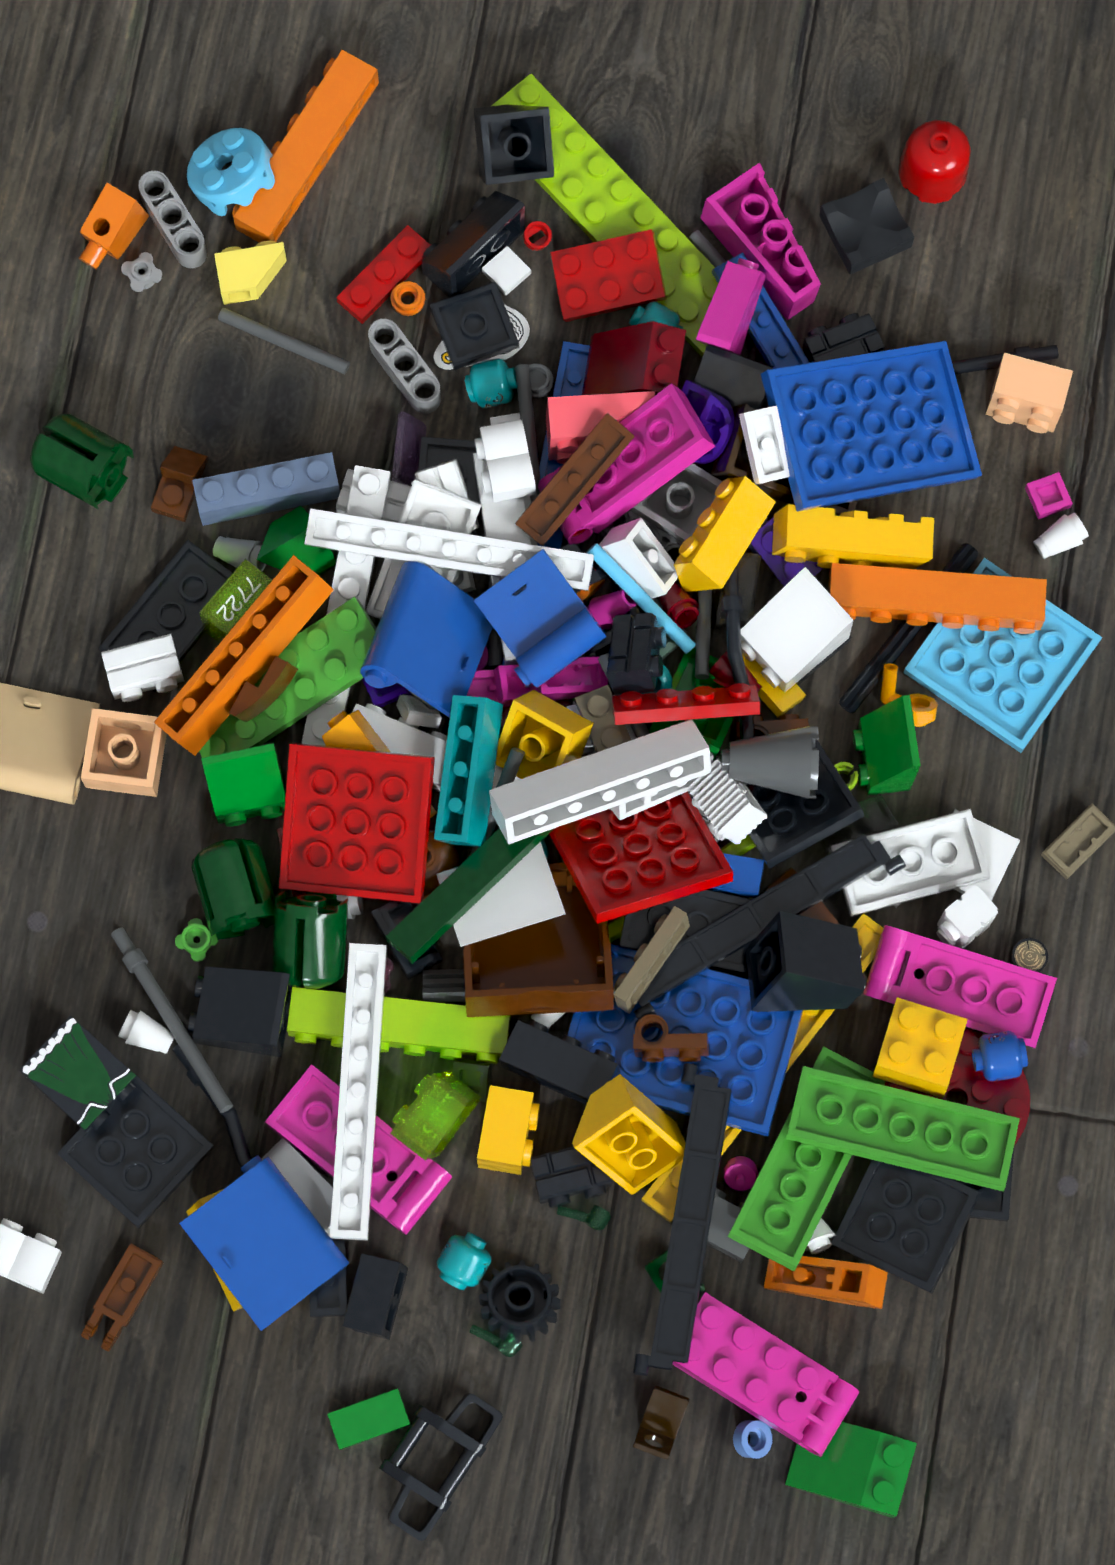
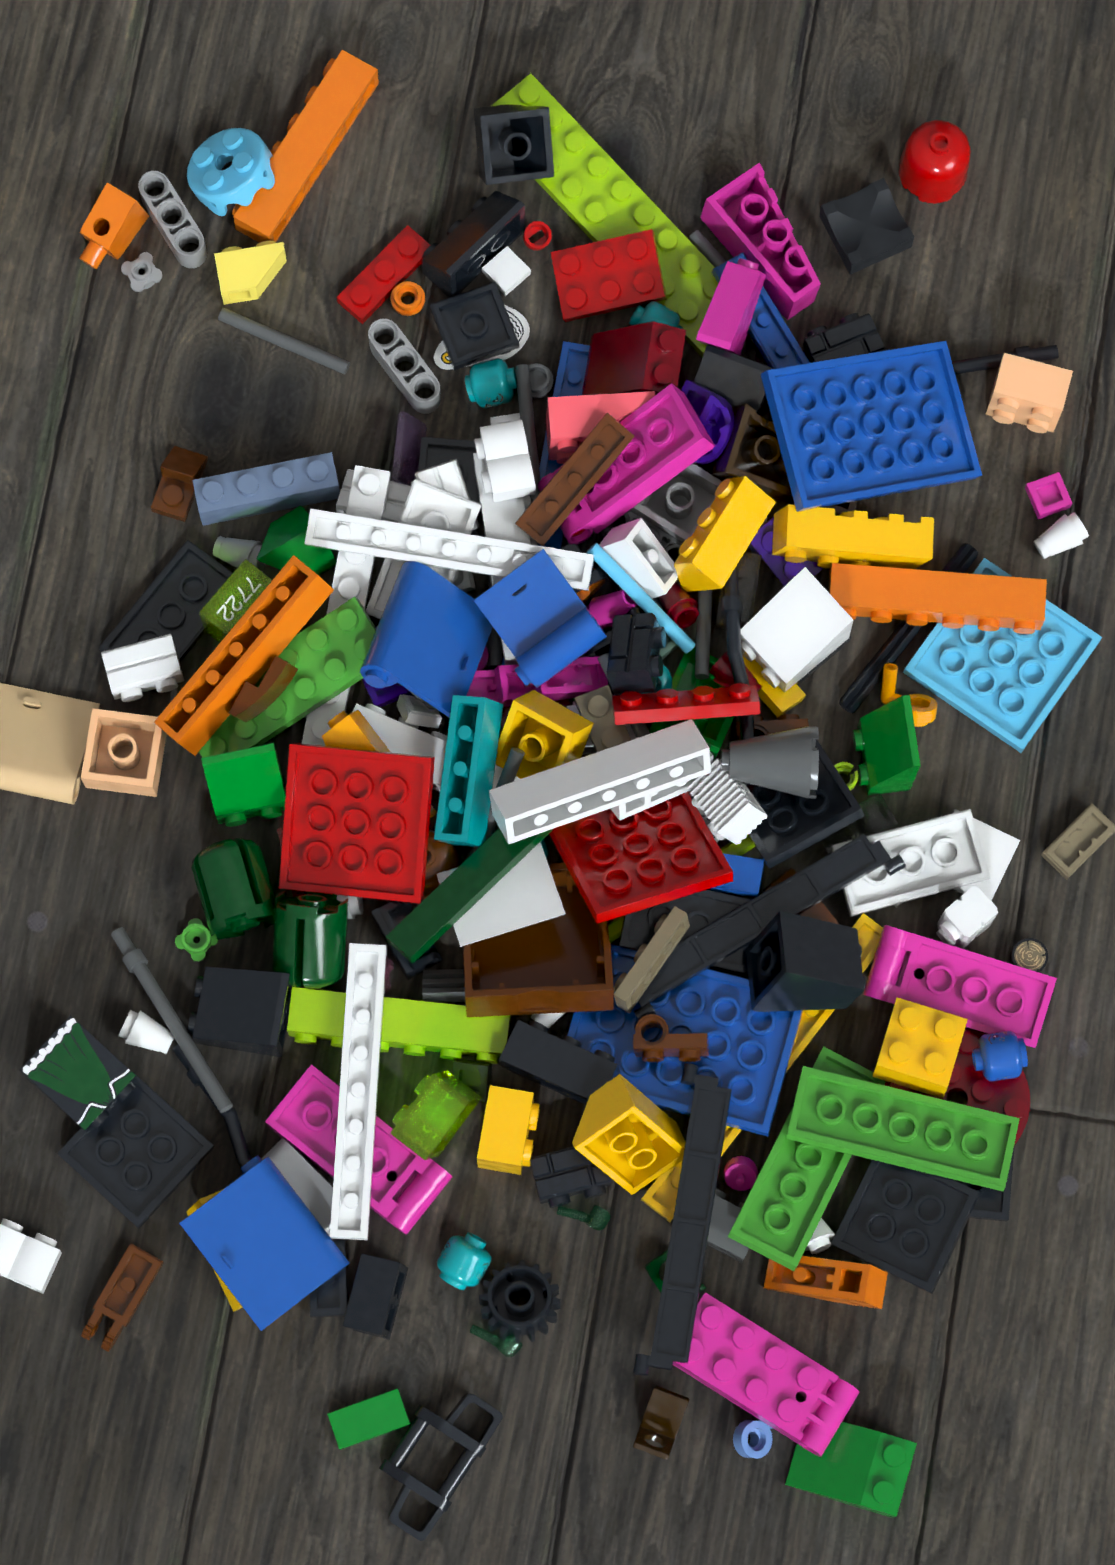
(80, 459): dark green cylinder -> none
(764, 444): white plate -> none

